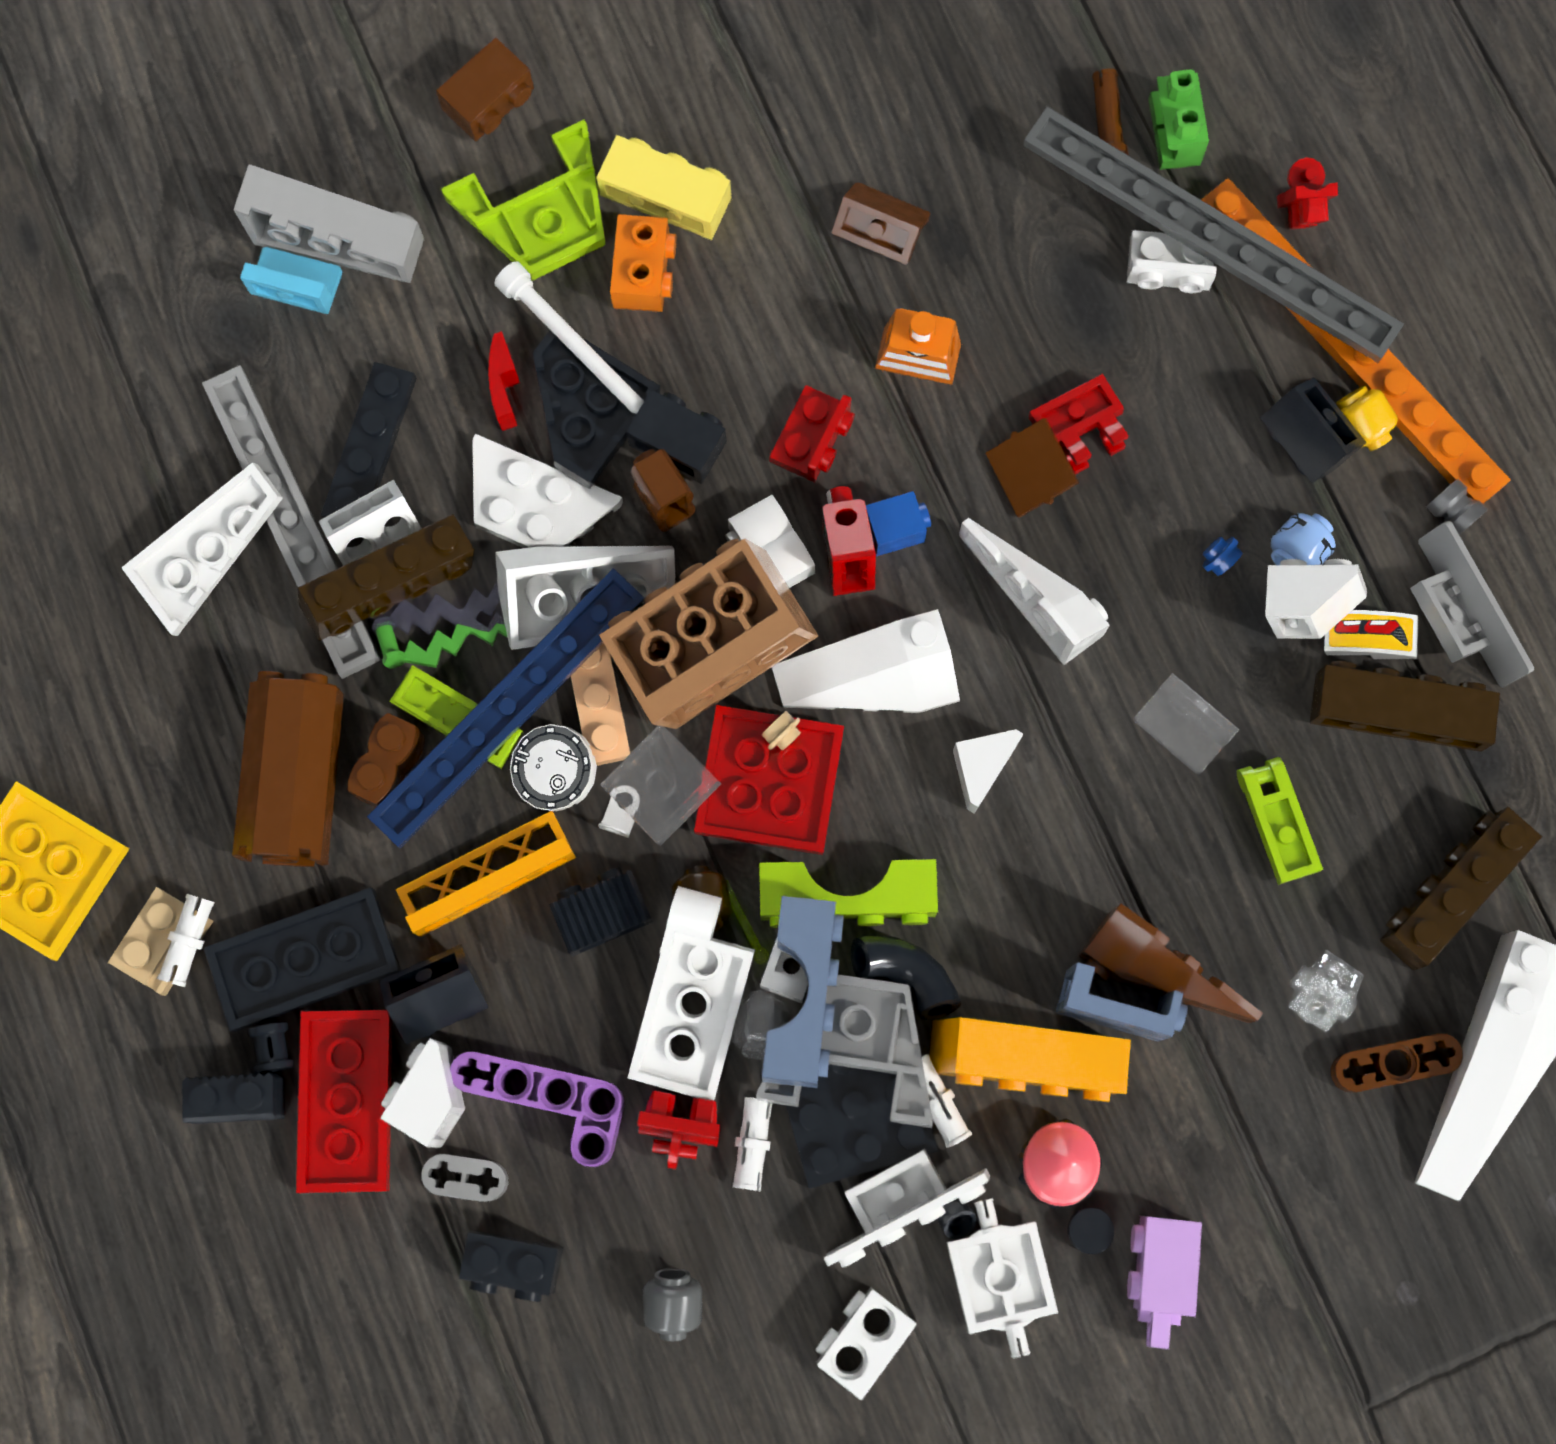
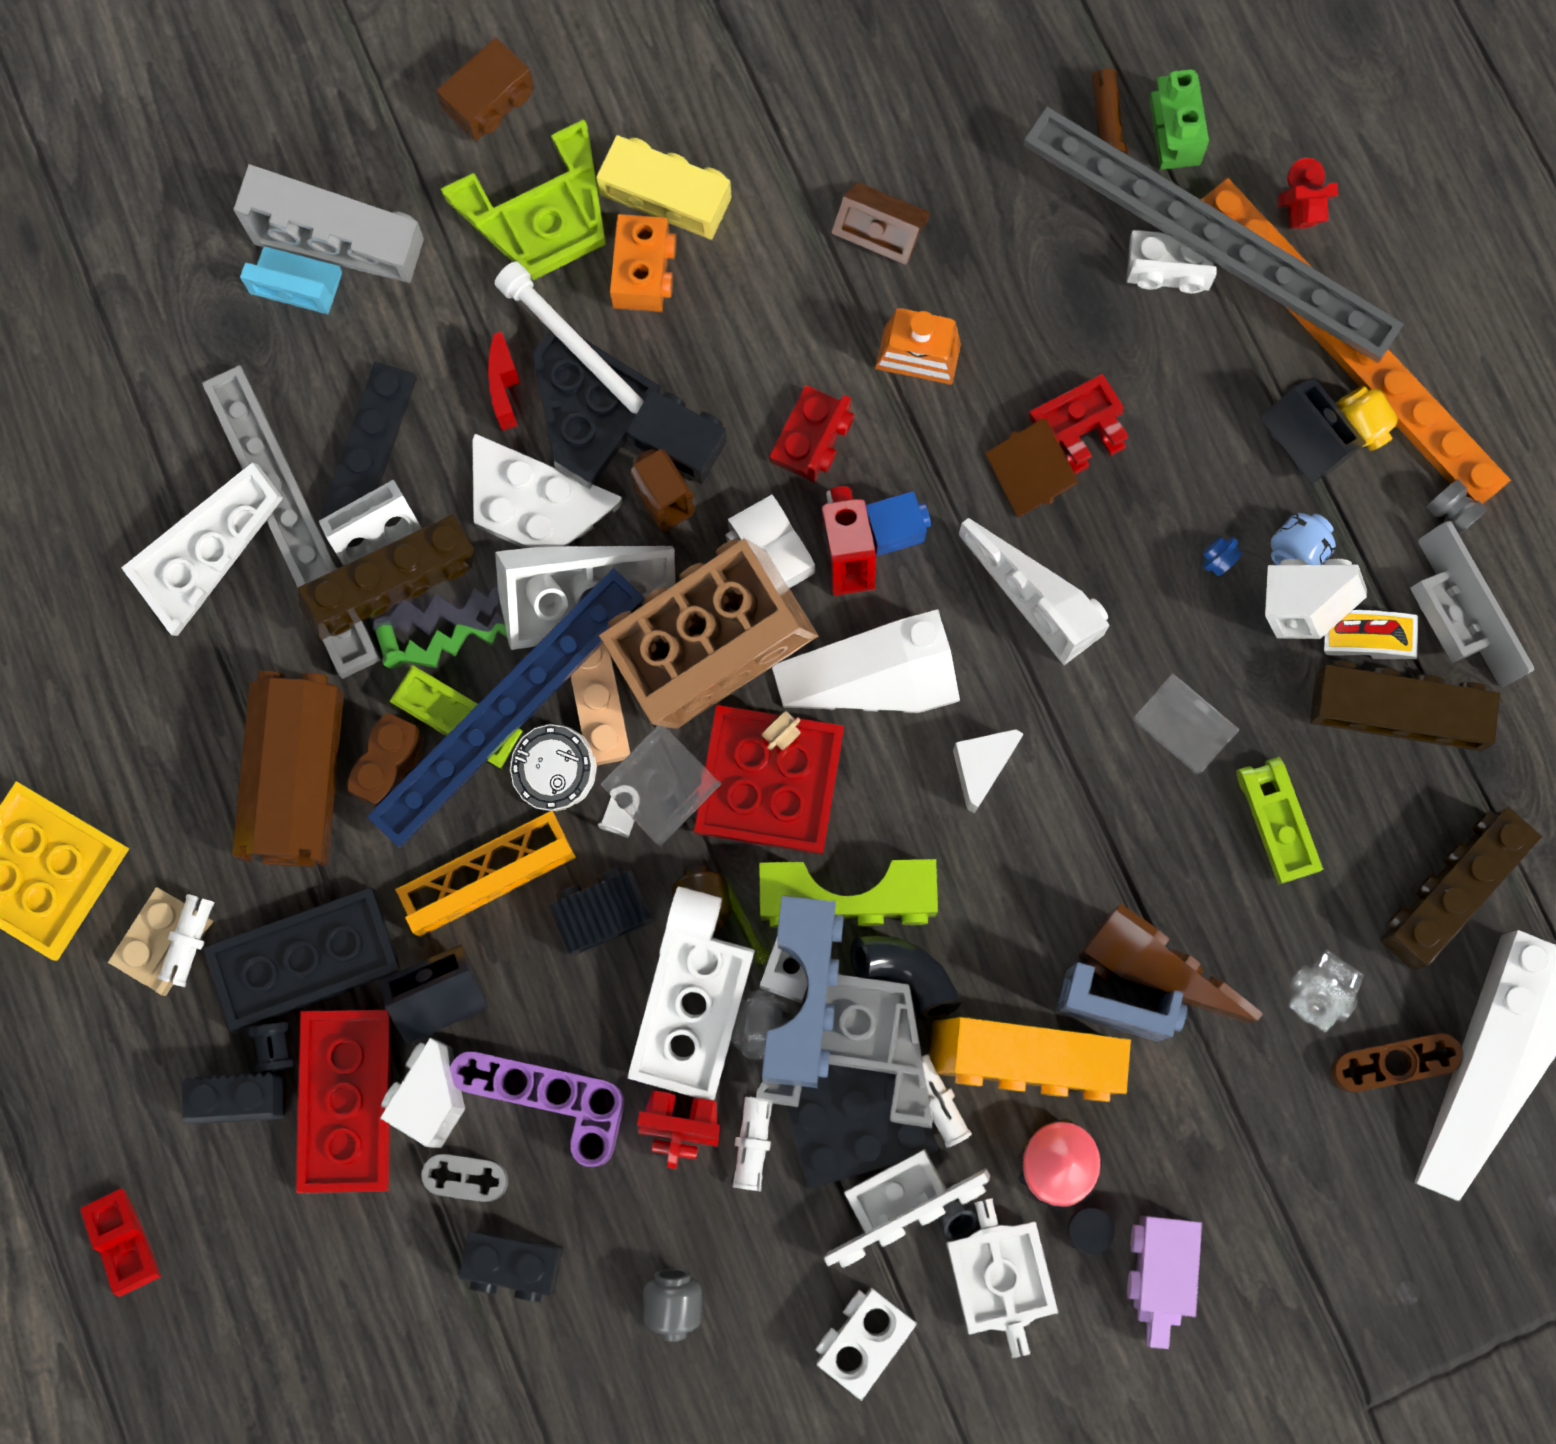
(121, 1242): none -> red slope

